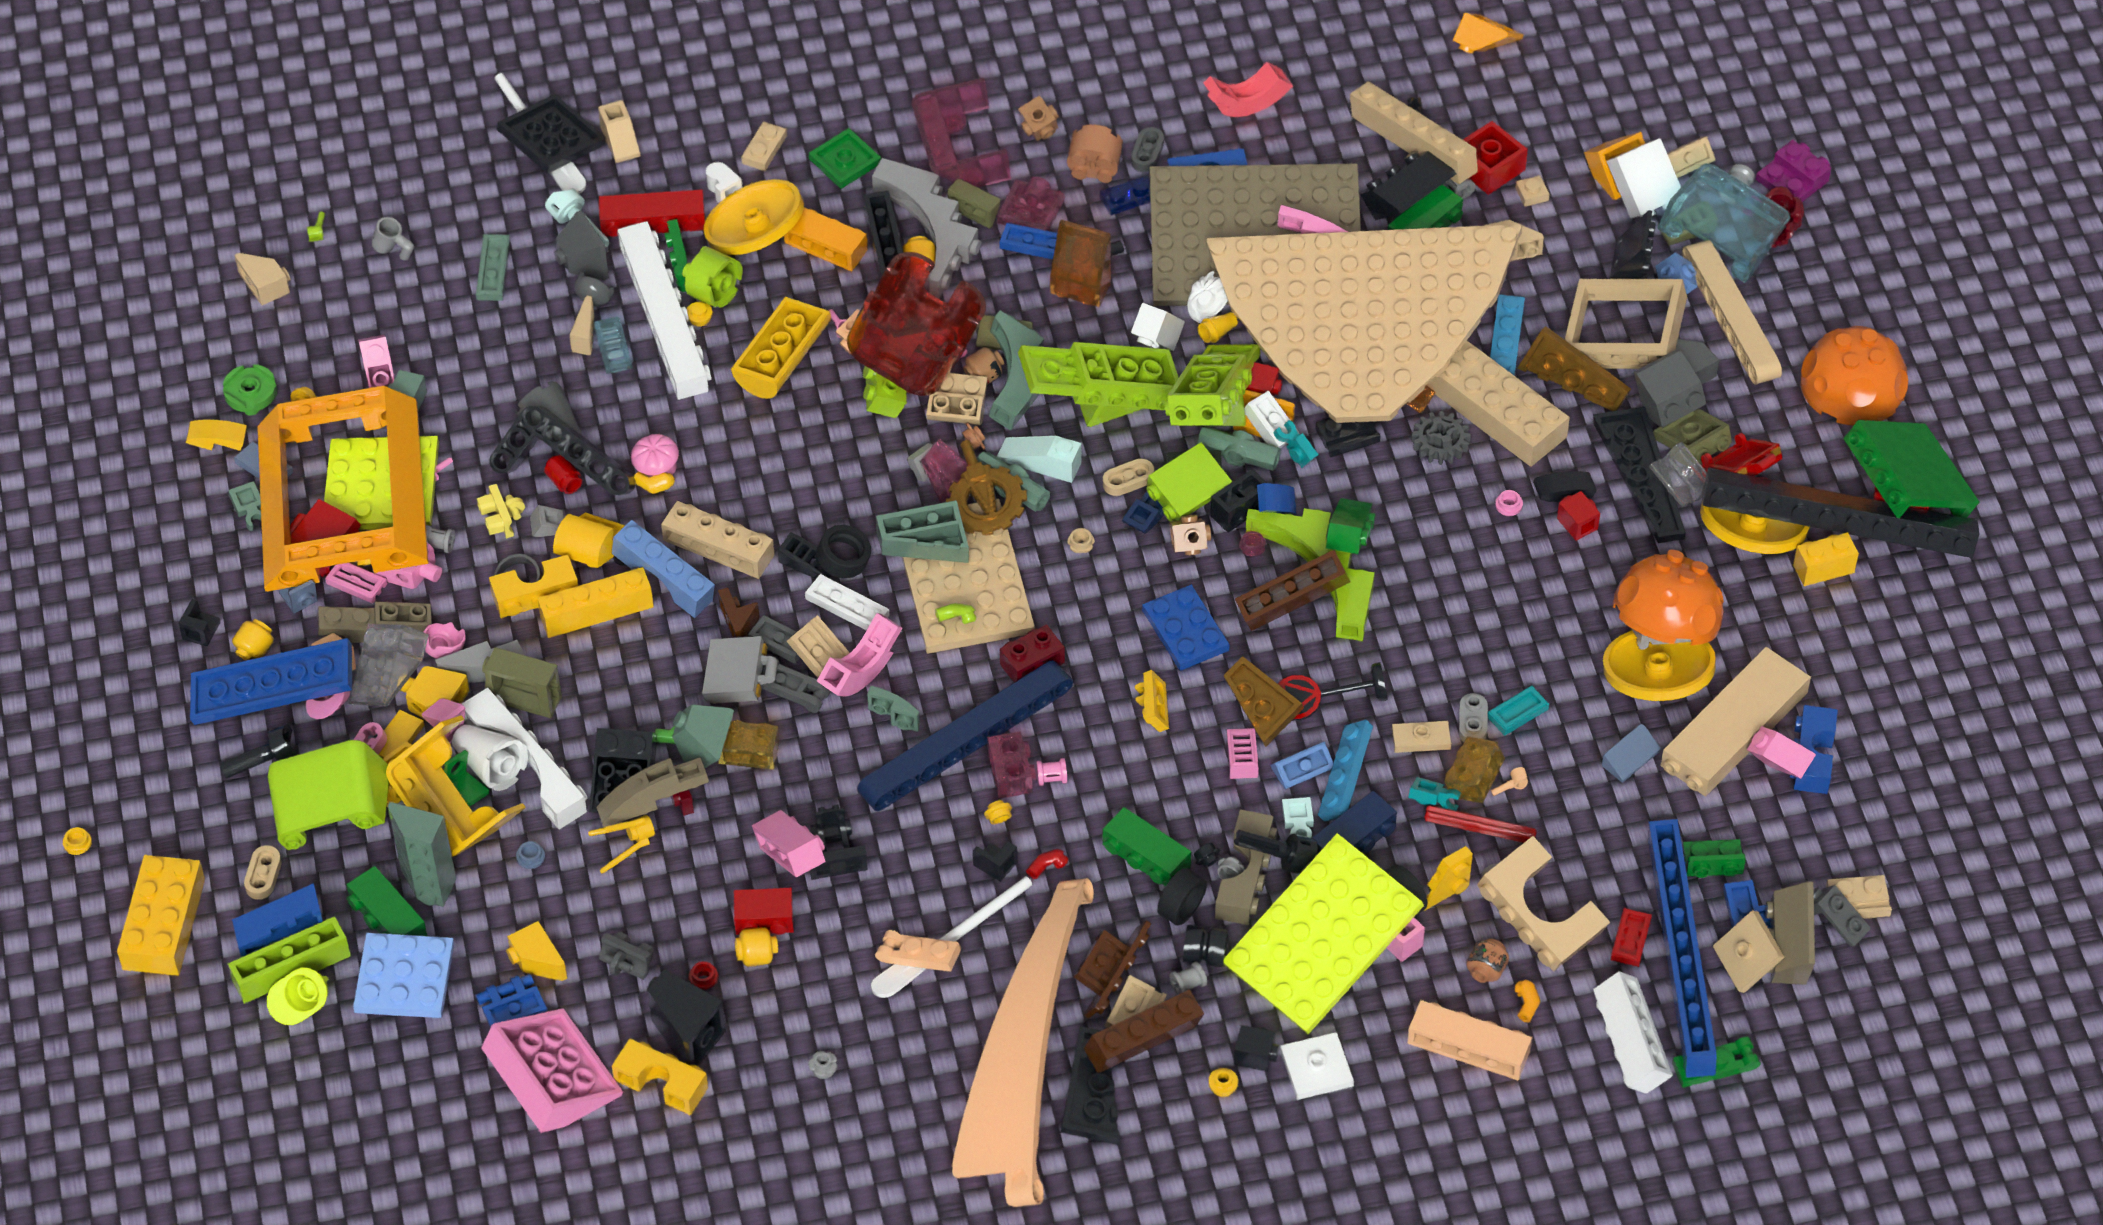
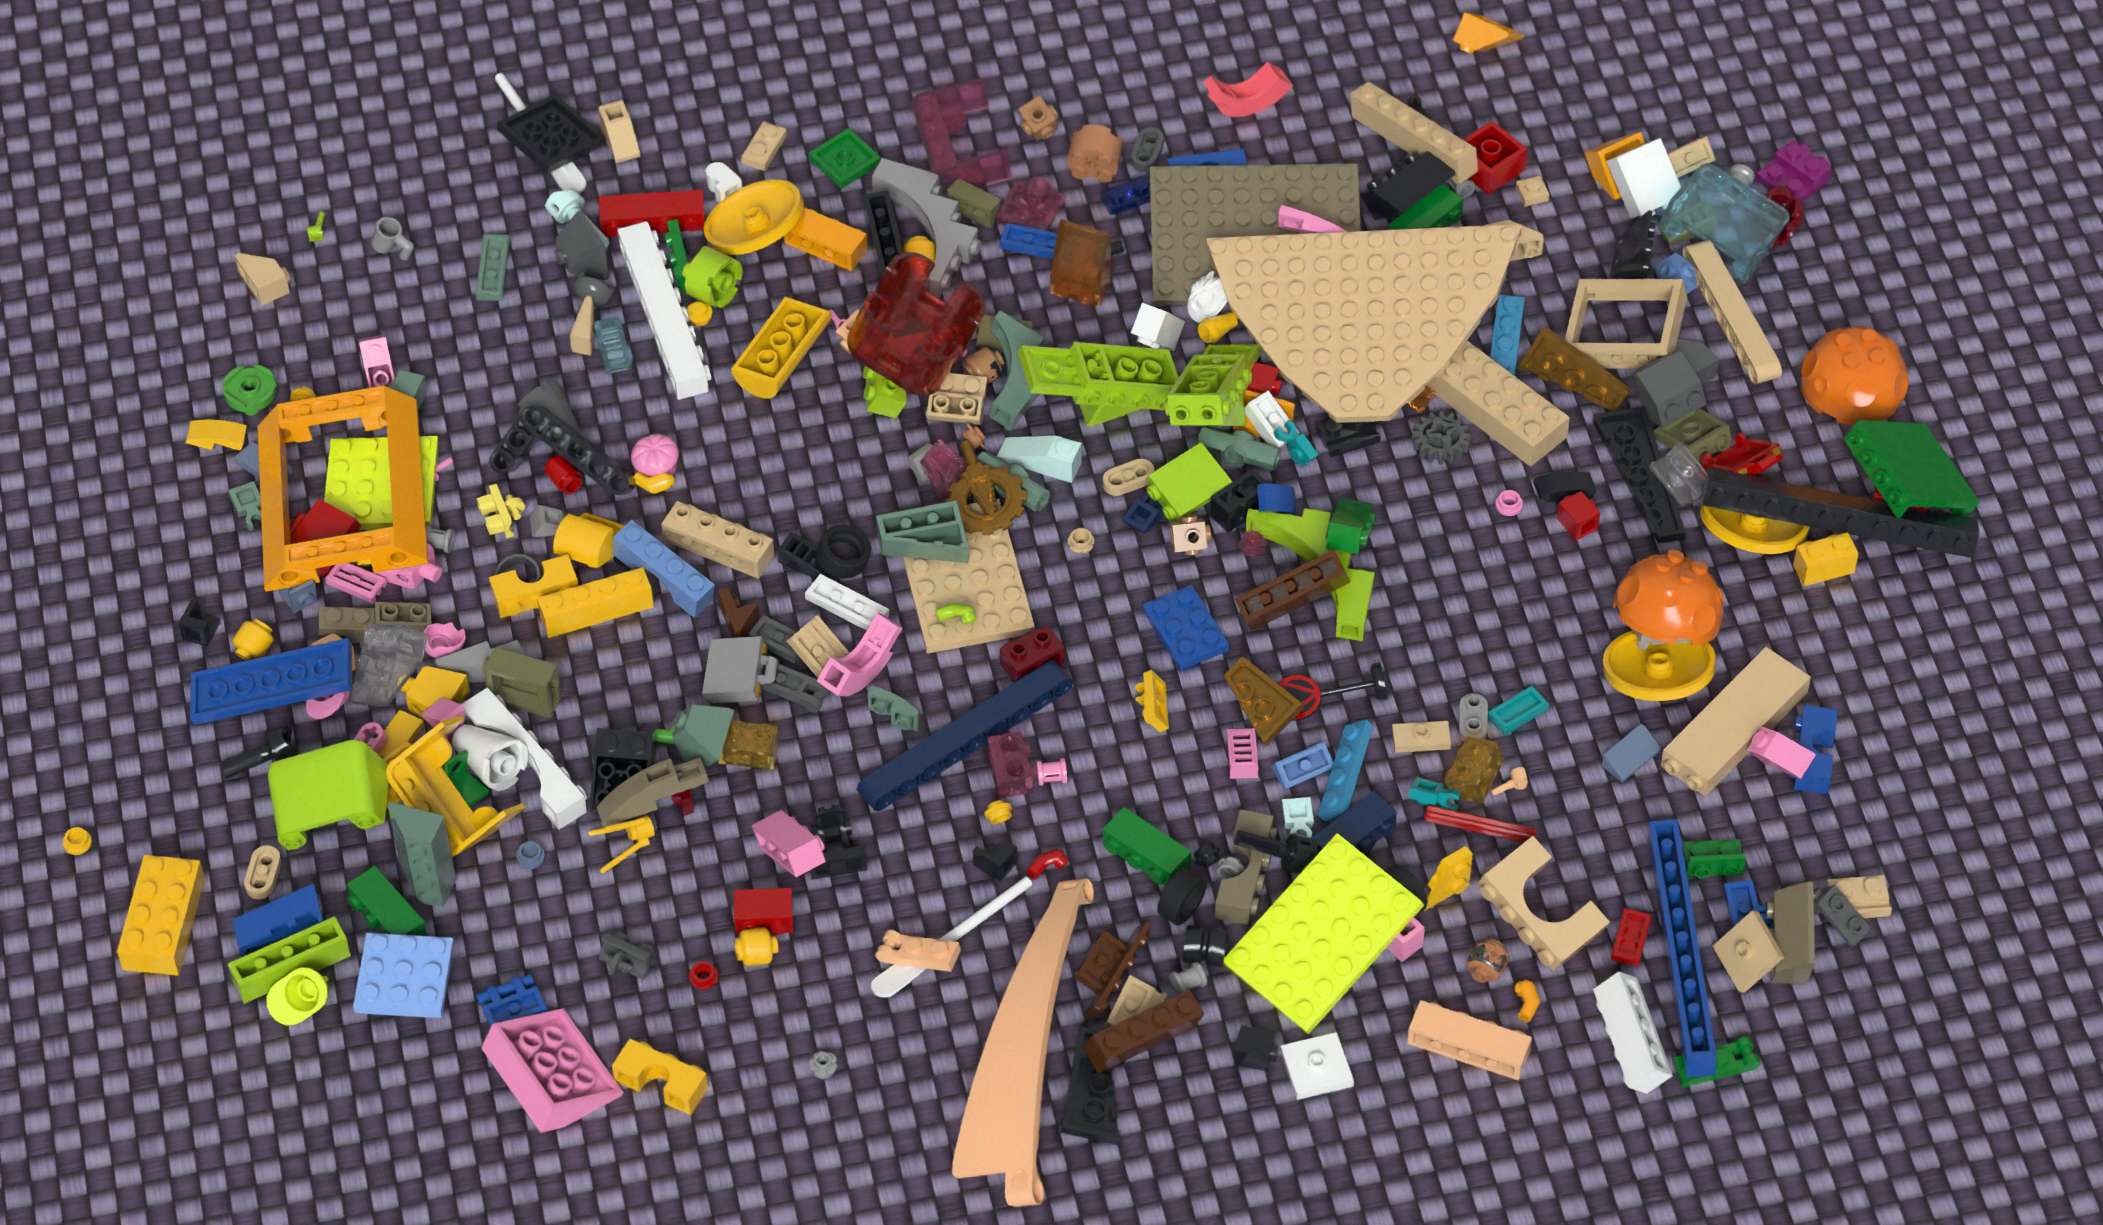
(536, 953): yellow slope -> none
(685, 1017): black slope -> none
(1223, 1089): yellow plate -> none

